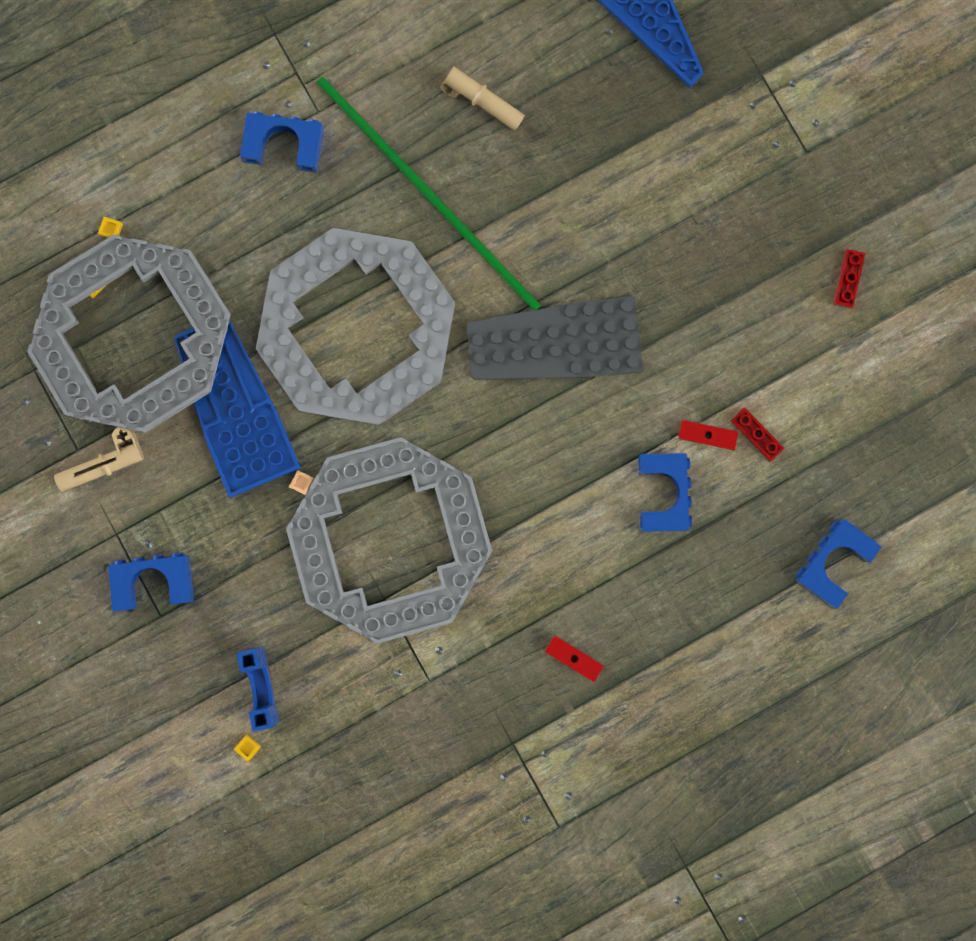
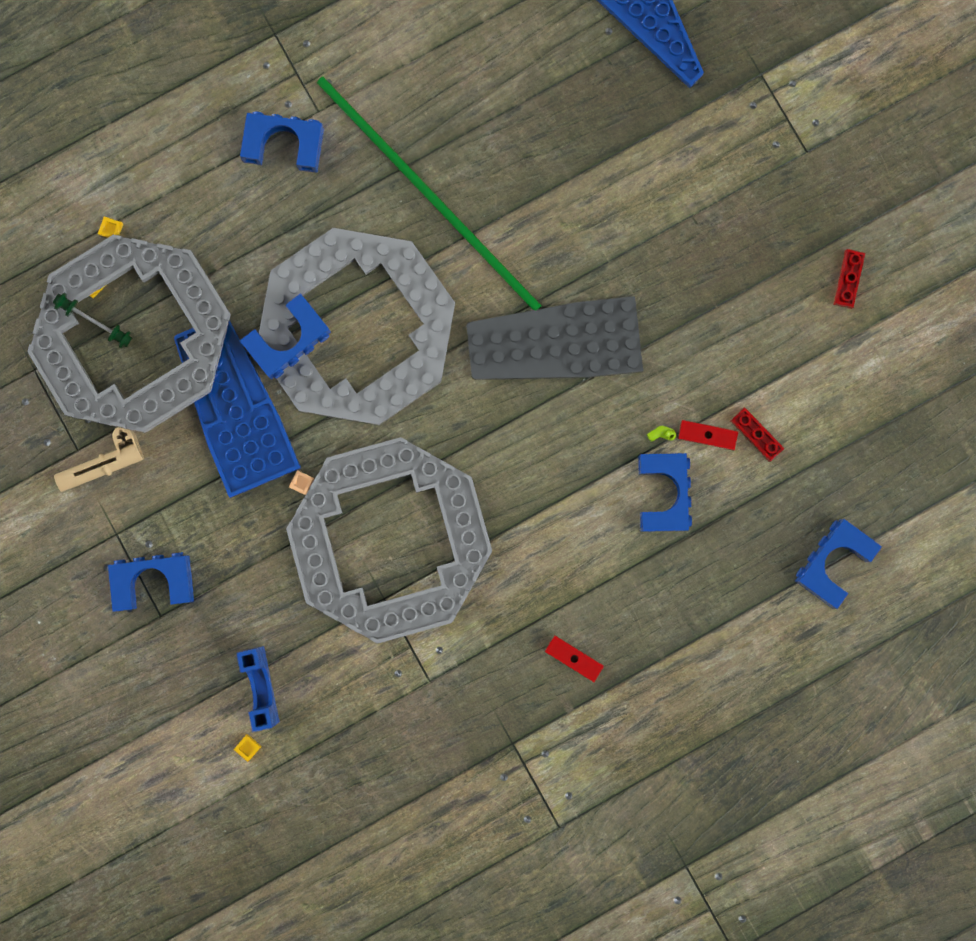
(69, 306): none -> dark green axle
(312, 331): none -> blue arch
(479, 95): tan piece -> none
(663, 432): none -> lime arm

